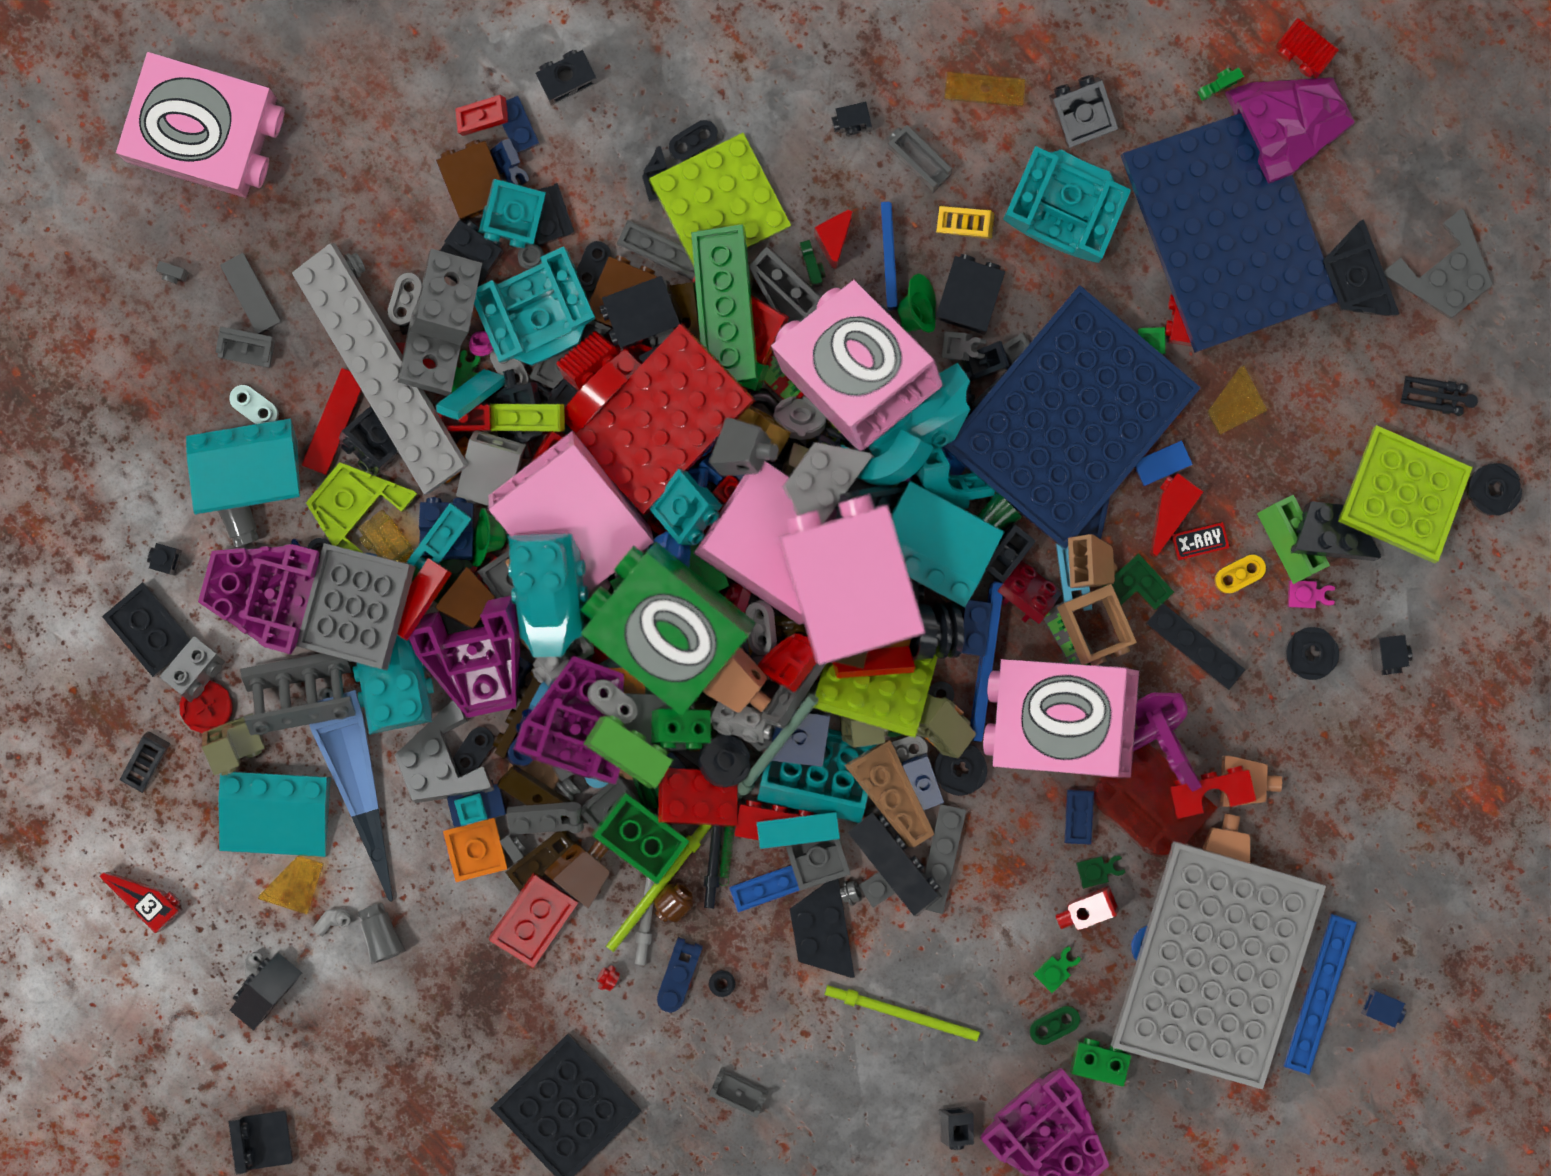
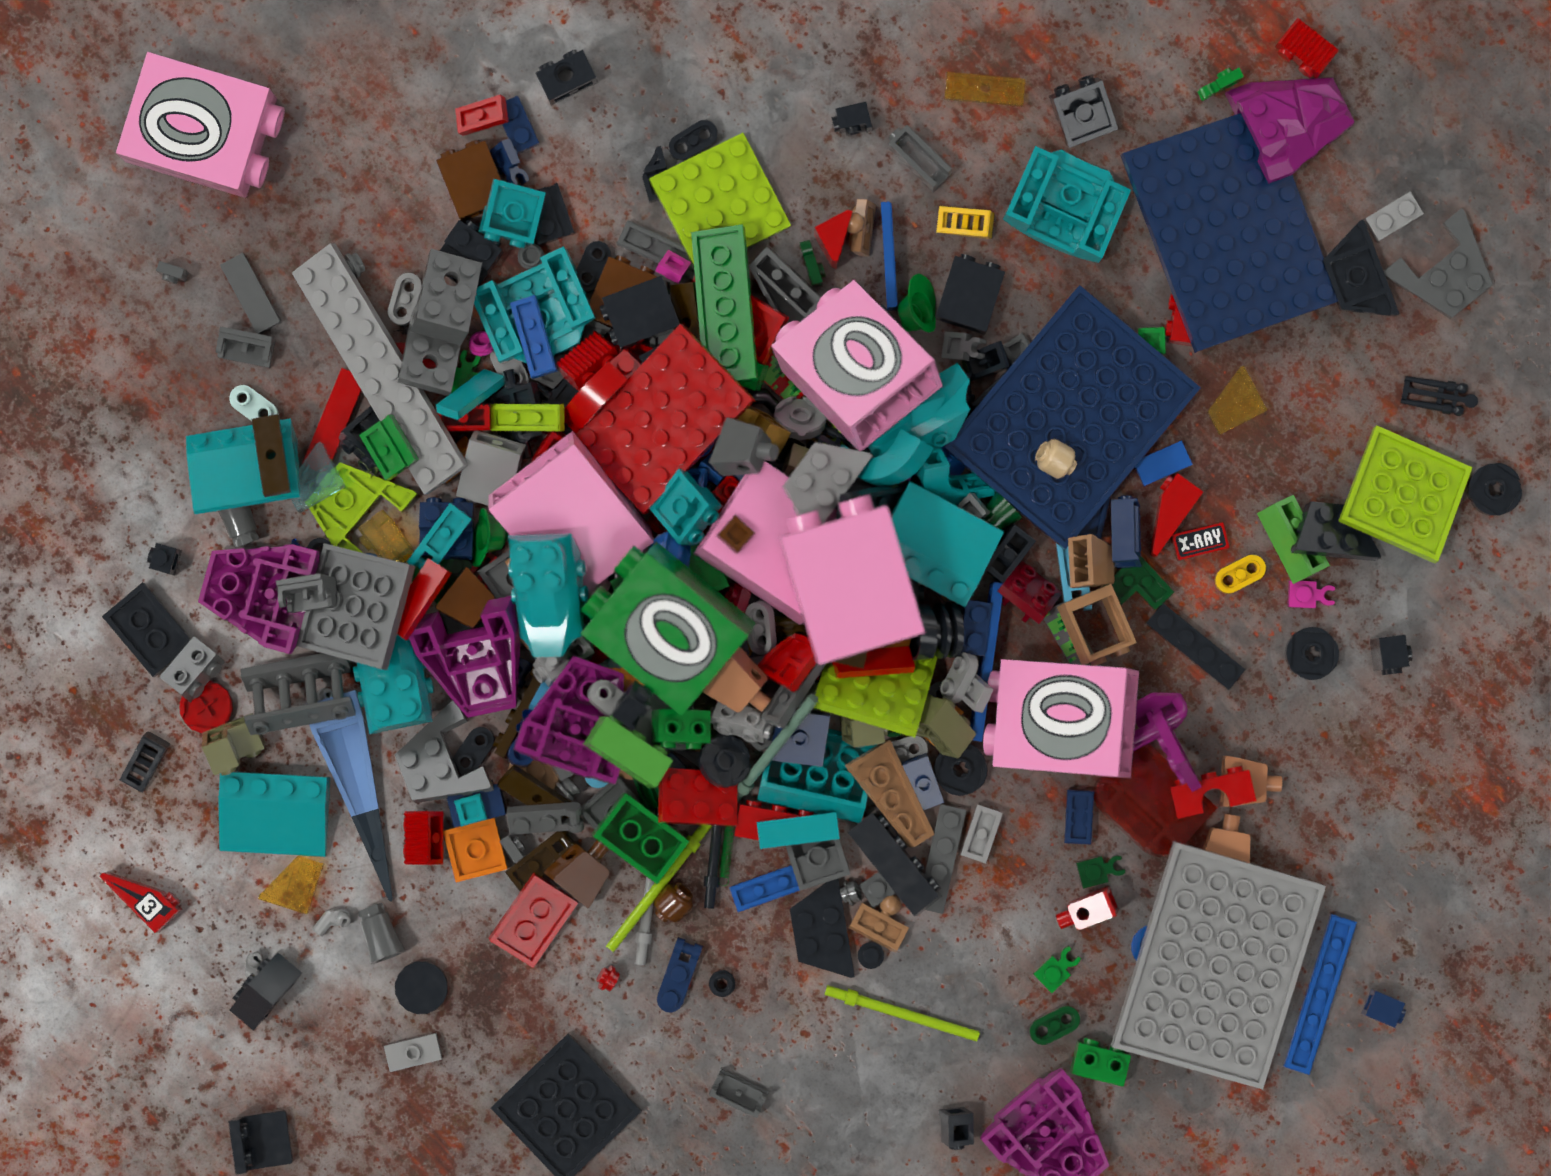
(270, 441): none -> dark brown tile
(307, 592): none -> dark grey hinge
(317, 479): none -> clear light blue wing
(389, 447): none -> green plate
(413, 1052): none -> light grey plate
(421, 987): none -> black tile
(423, 837): none -> red brick
(533, 337): none -> blue tile
(632, 705): none -> black brick
(673, 266): none -> dark pink plate
(735, 534): none -> reddish brown tile
(861, 227): none -> medium nougat plate
(870, 955): none -> black plate
(880, 926): none -> medium nougat plate
(959, 677): none -> light grey plate
(974, 506): none -> dark grey plate
(978, 694): none -> light grey plate
(981, 833): none -> light grey plate
(1056, 458): none -> tan head
(1126, 532): none -> dark blue window
(1393, 216): none -> light grey plate

